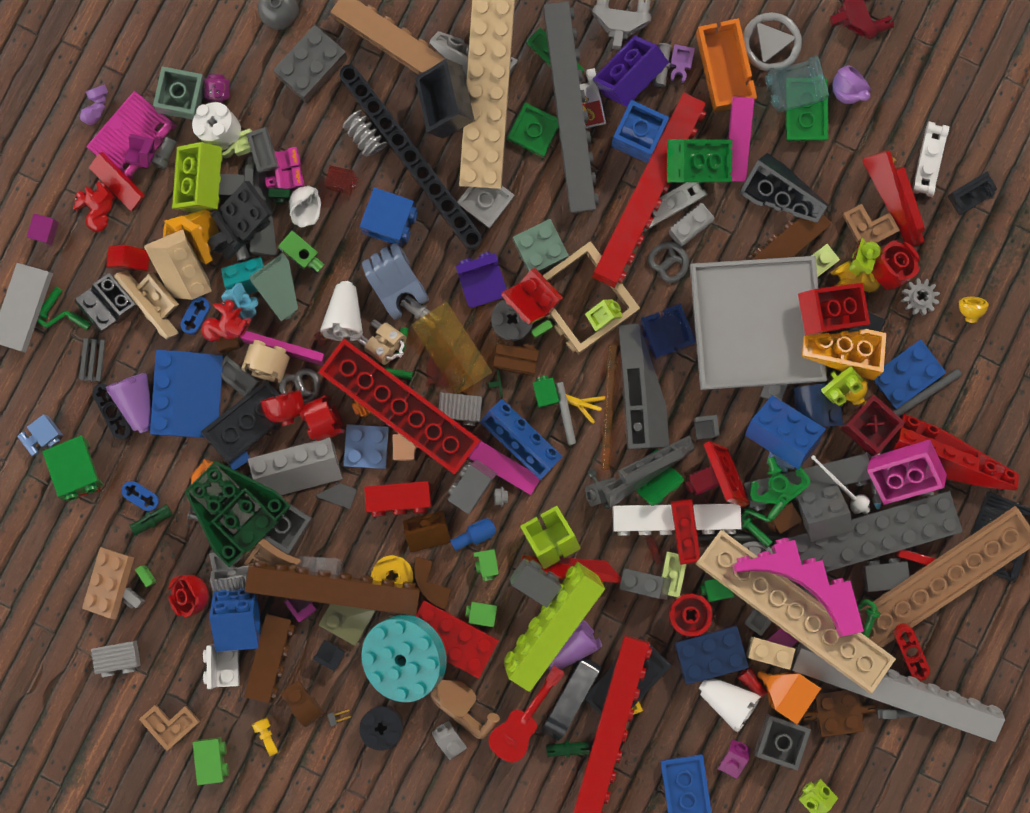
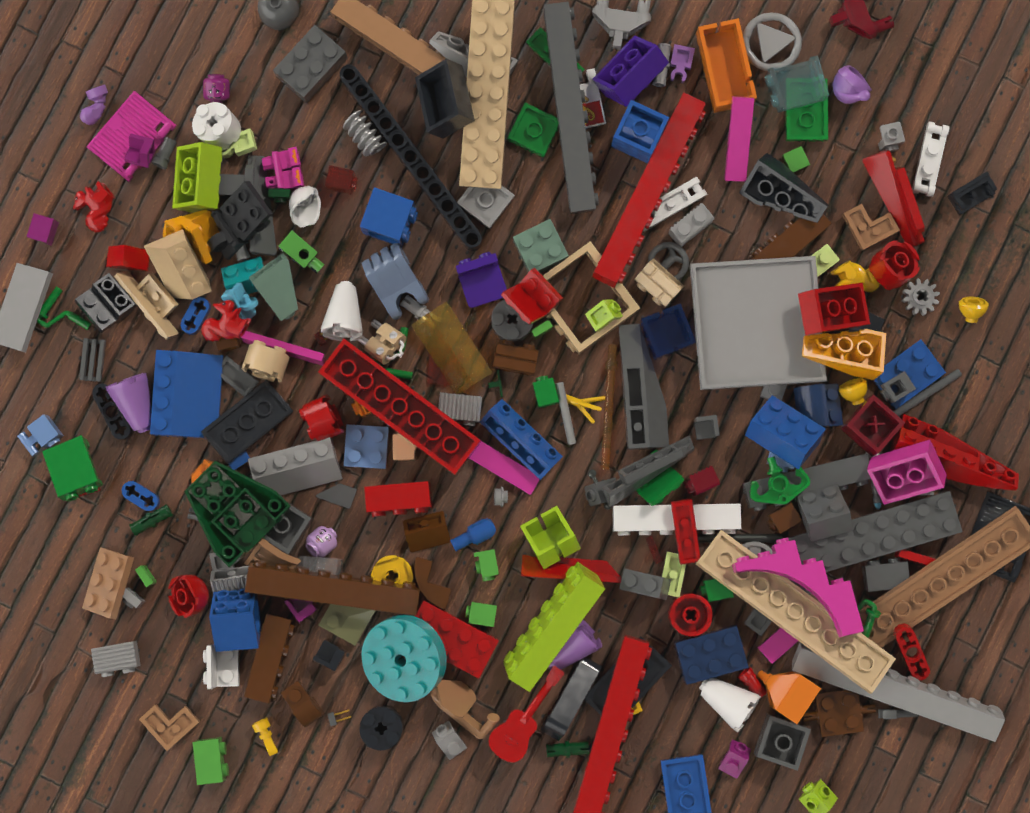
(116, 181): tile -> none
(178, 93): sand green brick -> none
(262, 150): dark grey tile -> none
(283, 407): red cylinder -> none
(300, 386): dark grey piece -> none
(321, 541): none -> lavender head
(472, 486): dark grey brick -> none
(535, 582): dark grey brick -> none
(658, 283): none -> tan brick
(699, 160): green piece -> none
(726, 474): red tile -> none
(747, 523): green piece -> none
(770, 652): tan brick -> none
(796, 159): none -> bright green tile
(841, 384): lime hips -> none
(858, 503): white sword -> none
(864, 257): lime hips -> none
(892, 137): none -> light grey bracket
(903, 385): none -> dark grey brick

